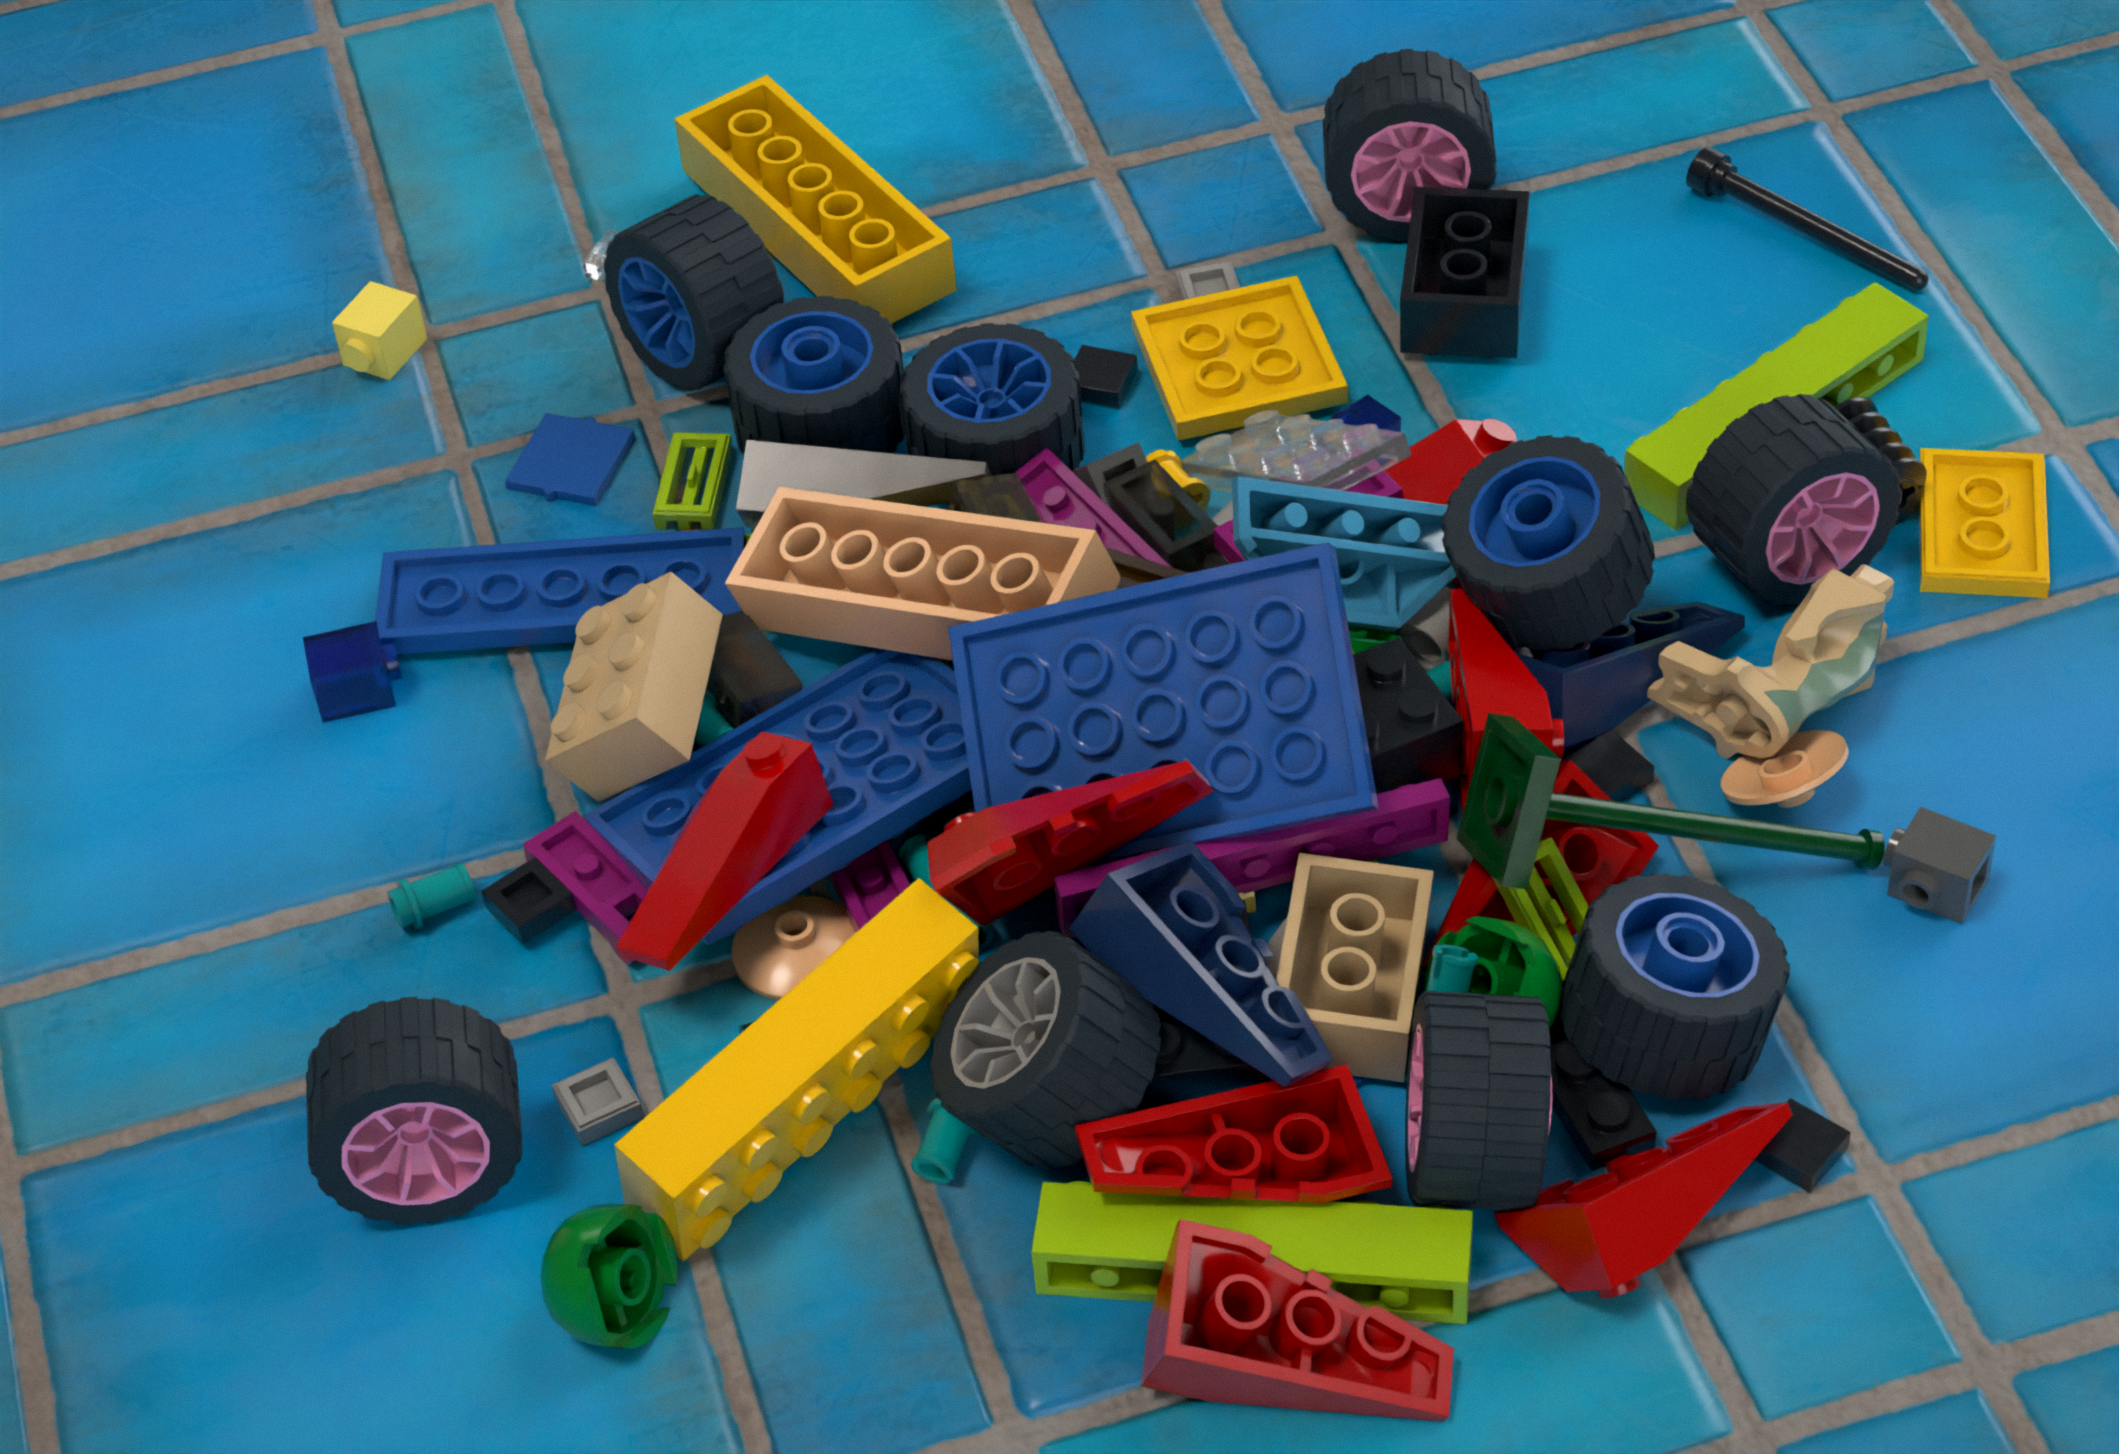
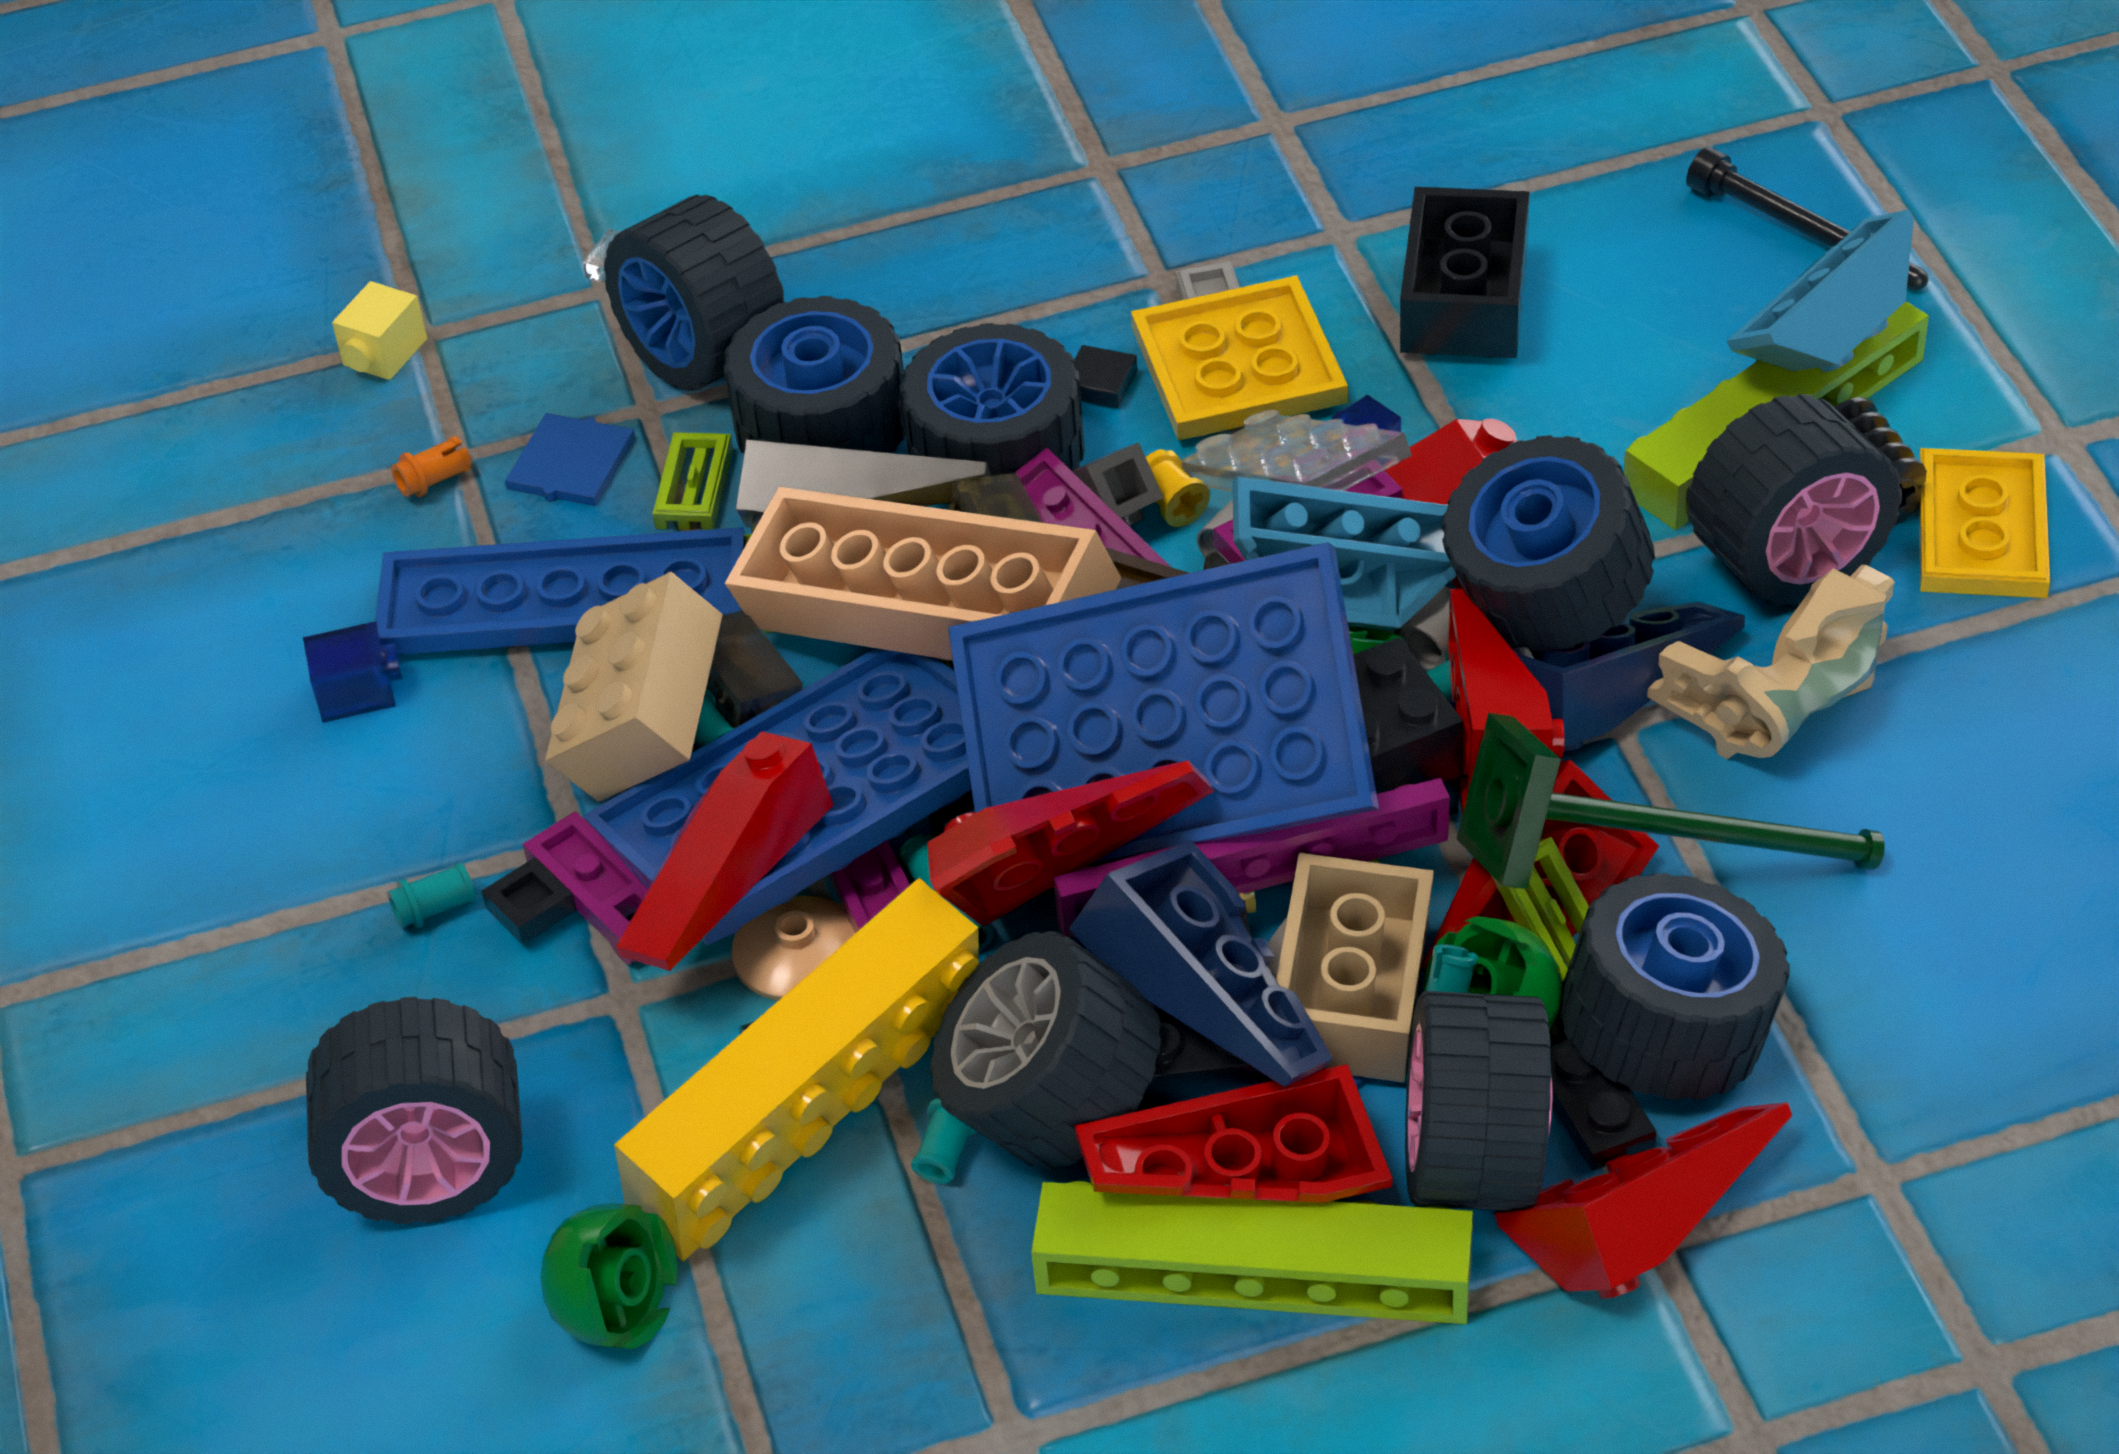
(420, 471): none -> orange pin
(597, 1101): light grey tile -> none
(815, 201): yellow brick -> none
(1163, 515): clear smoke slope -> none
(1265, 1334): red wedge -> none
(1401, 127): black wheel -> none
(1613, 766): black tile -> none
(1787, 775): light nougat dish -> none
(1805, 1147): black tile -> none
(1834, 300): none -> dark azure wedge
(1939, 864): dark grey brick -> none

